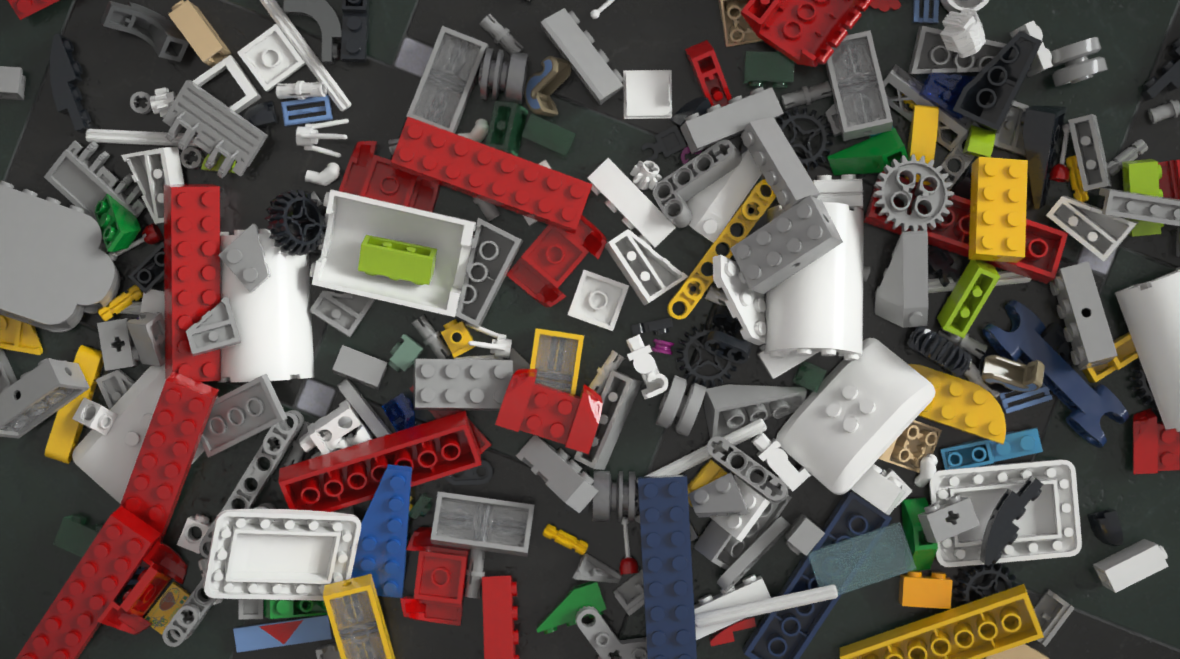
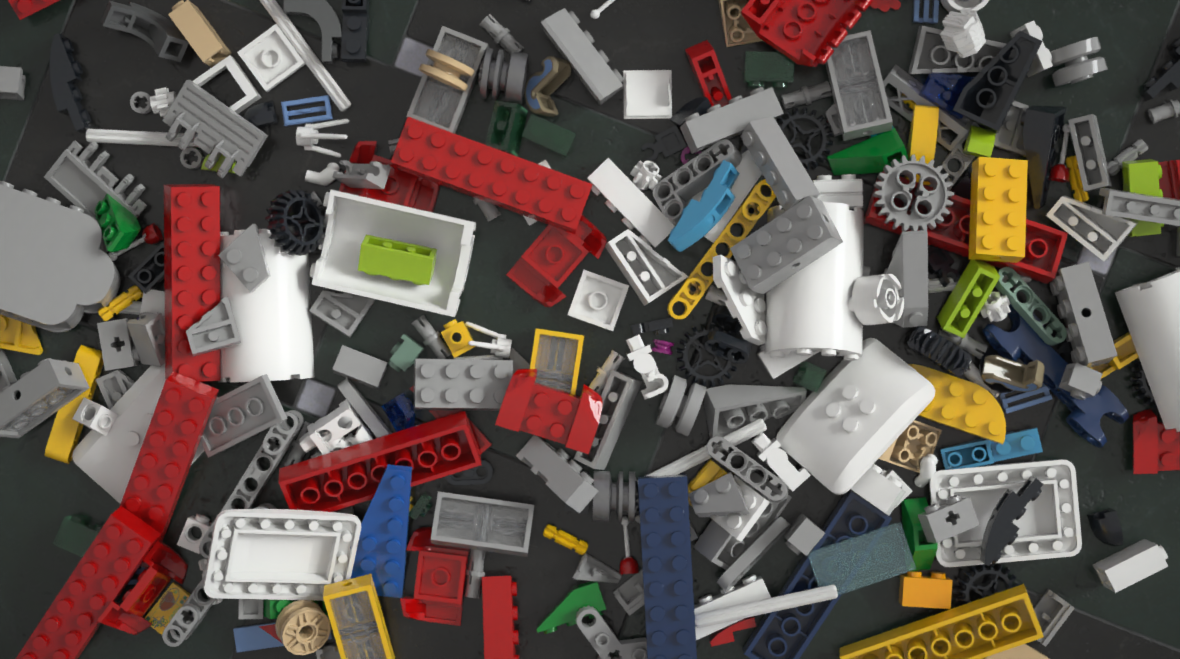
(152, 171): white wedge -> none
(291, 628): none -> tan wheel
(301, 90): white pin -> none
(363, 175): none -> light grey hinge
(446, 70): none -> tan wheel
(479, 131): white arm -> none
(487, 267): light grey wedge -> none
(702, 216): none -> dark azure slope
(876, 299): none -> white brick
(996, 307): none -> white gear
(1026, 309): none -> sand green beam
(1081, 381): none -> light grey brick

